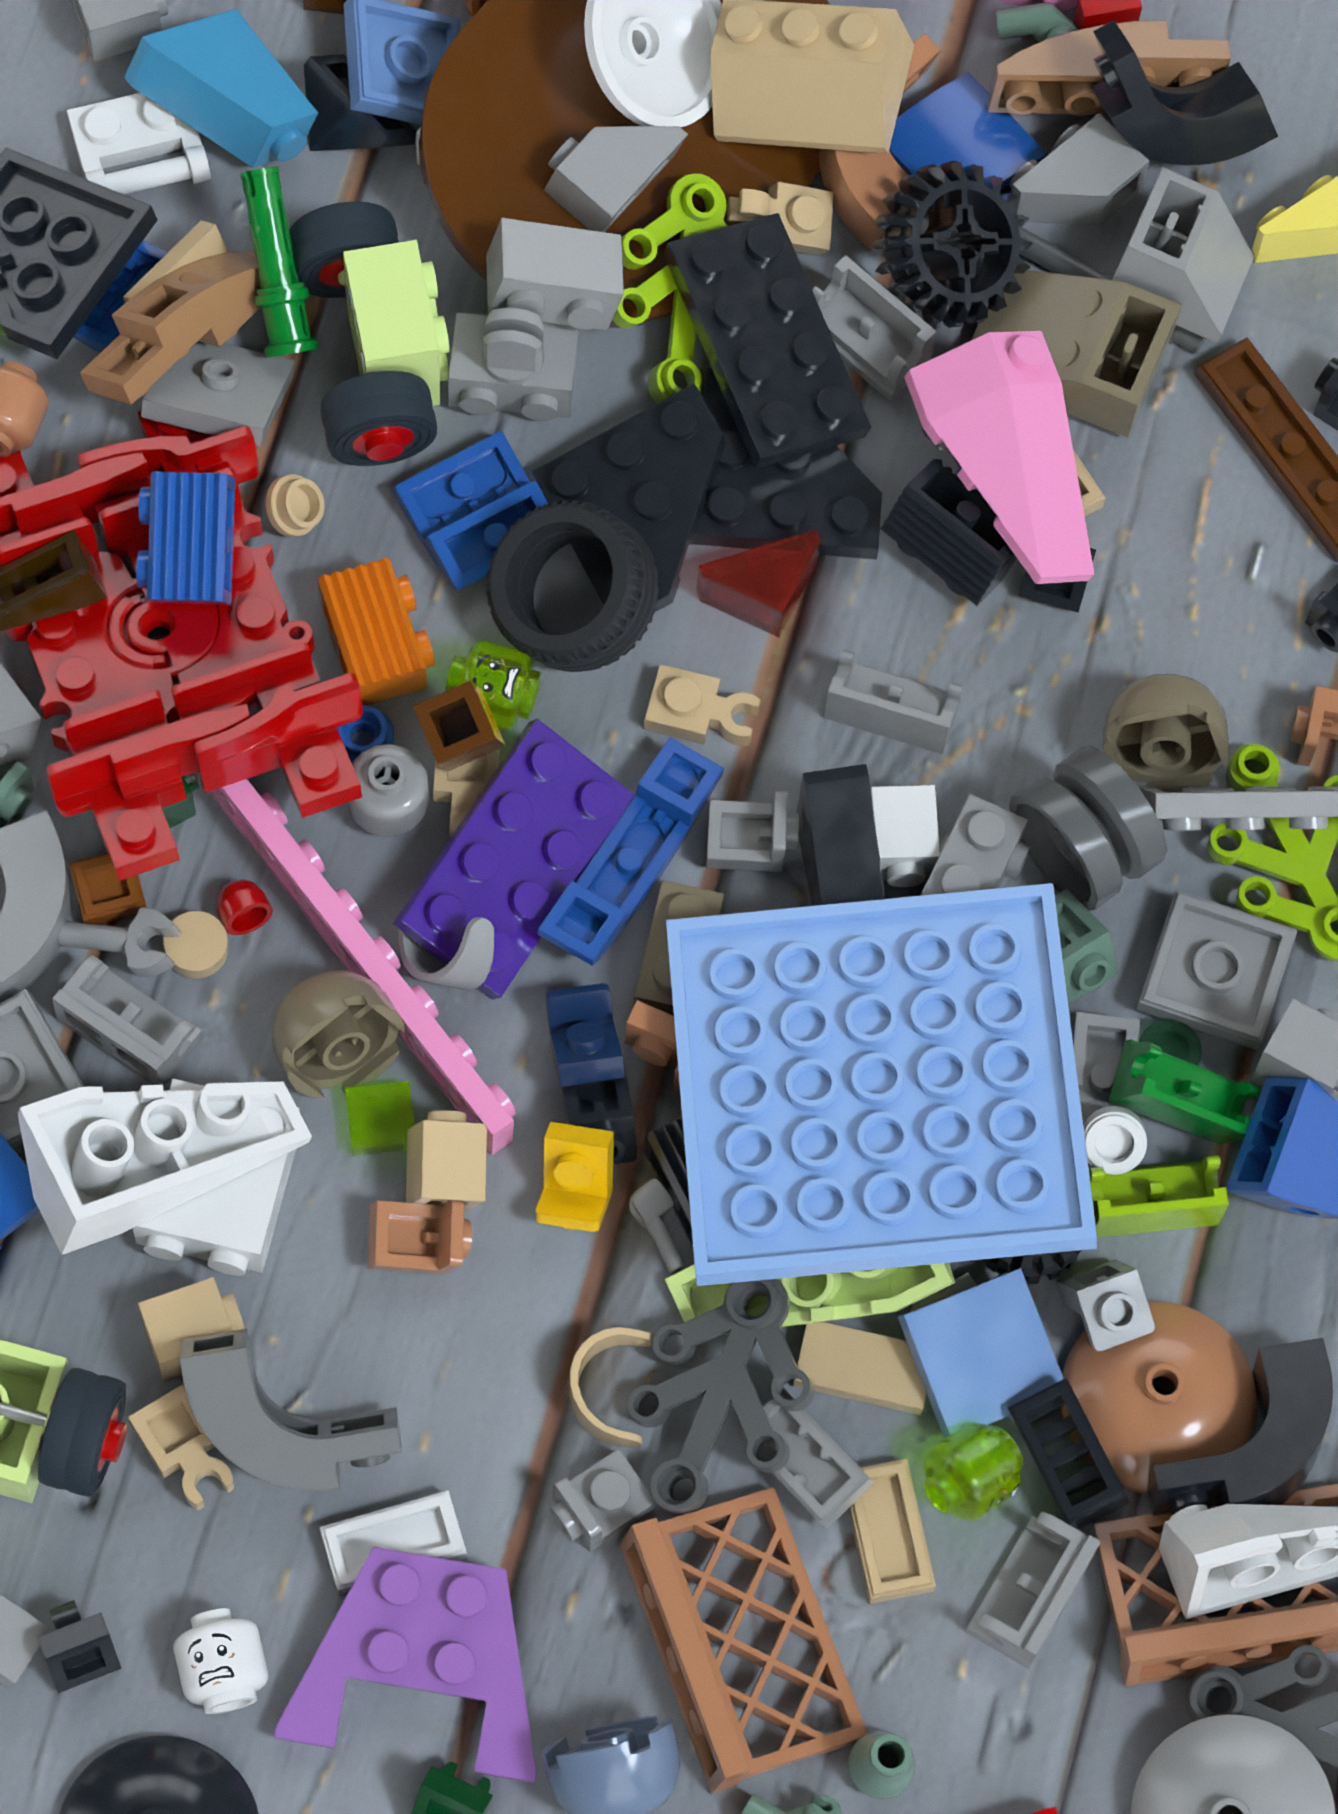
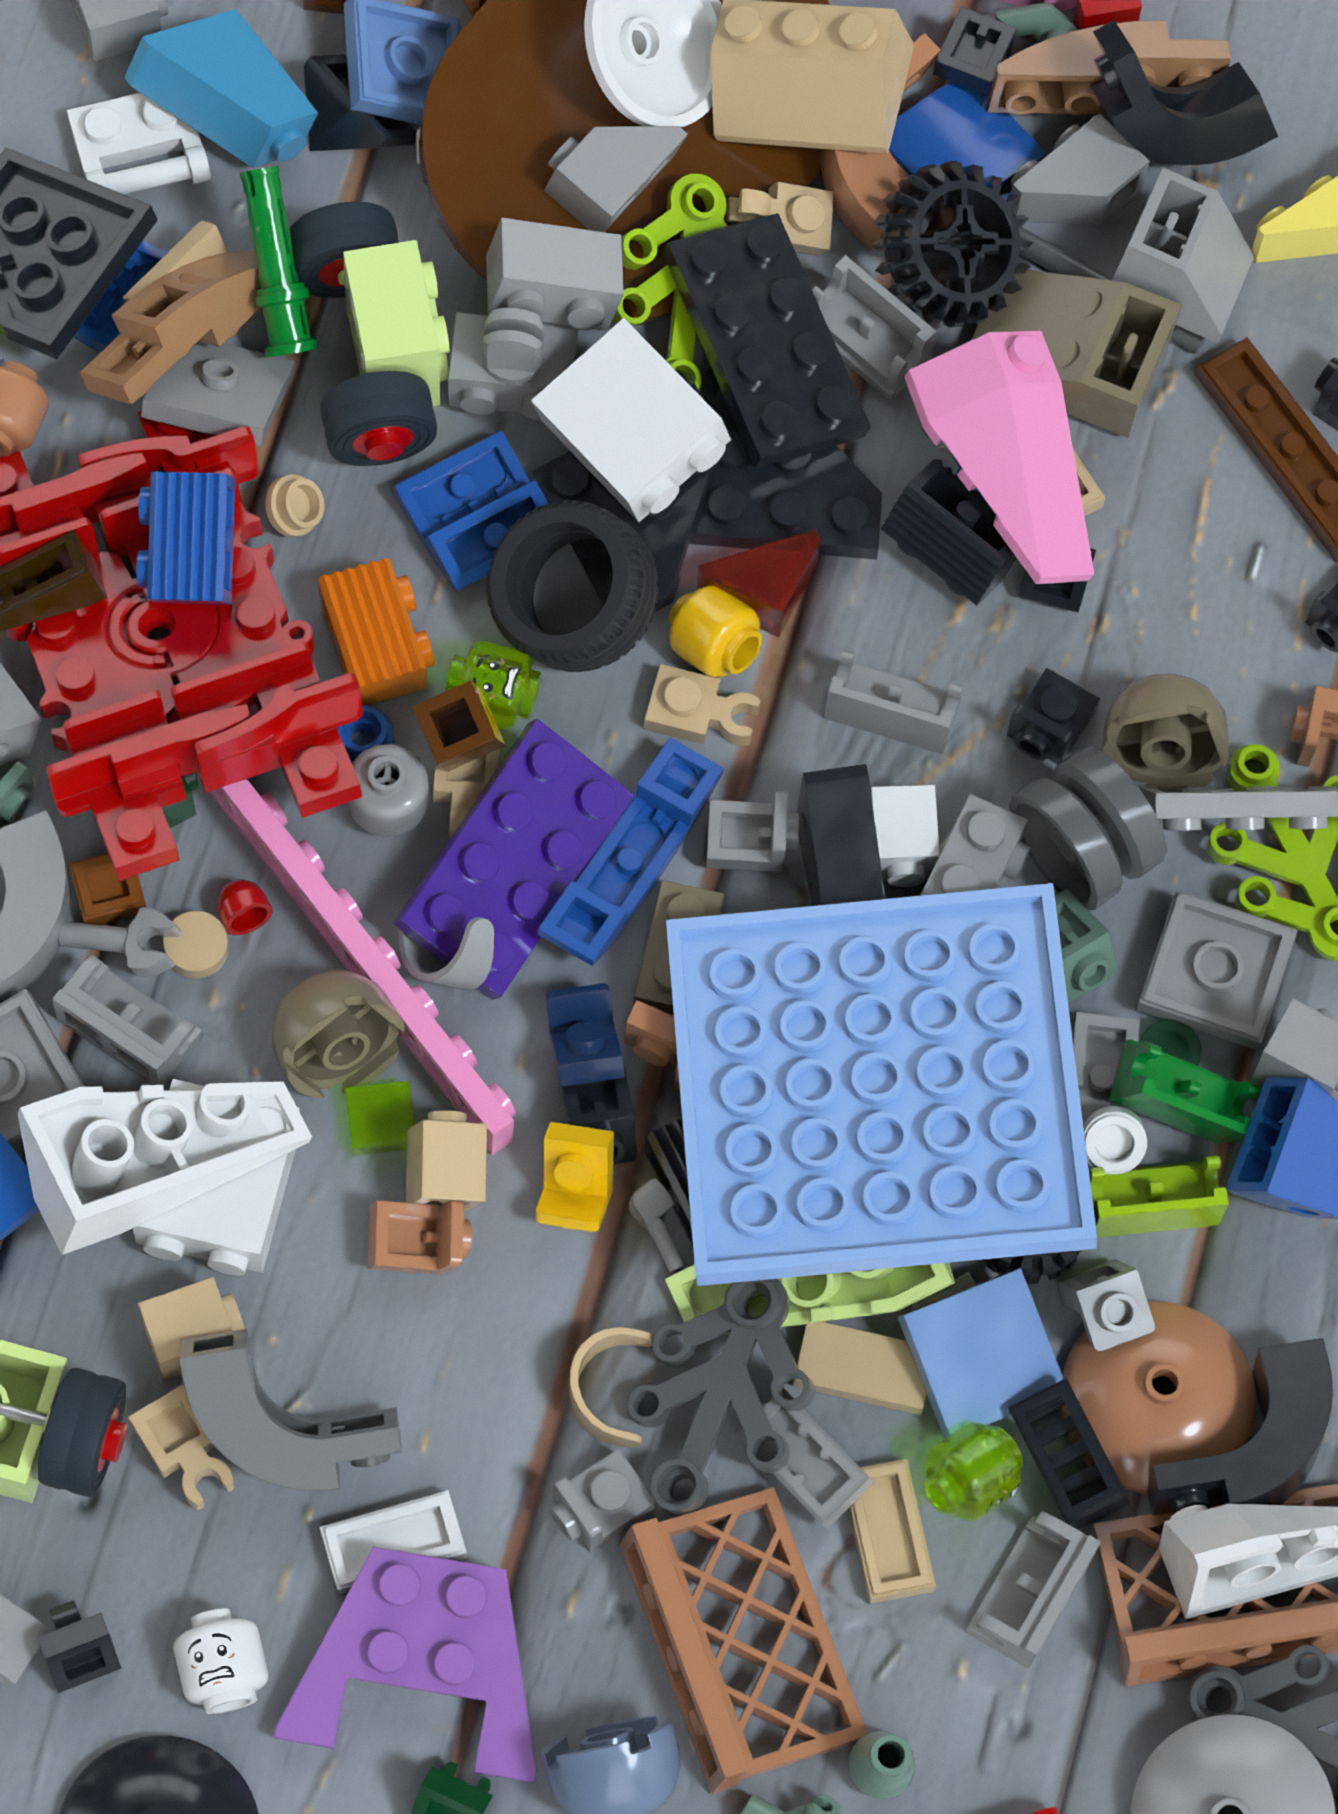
(632, 421): none -> white brick
(714, 632): none -> yellow head
(974, 49): none -> black bracket
(1051, 717): none -> black bracket

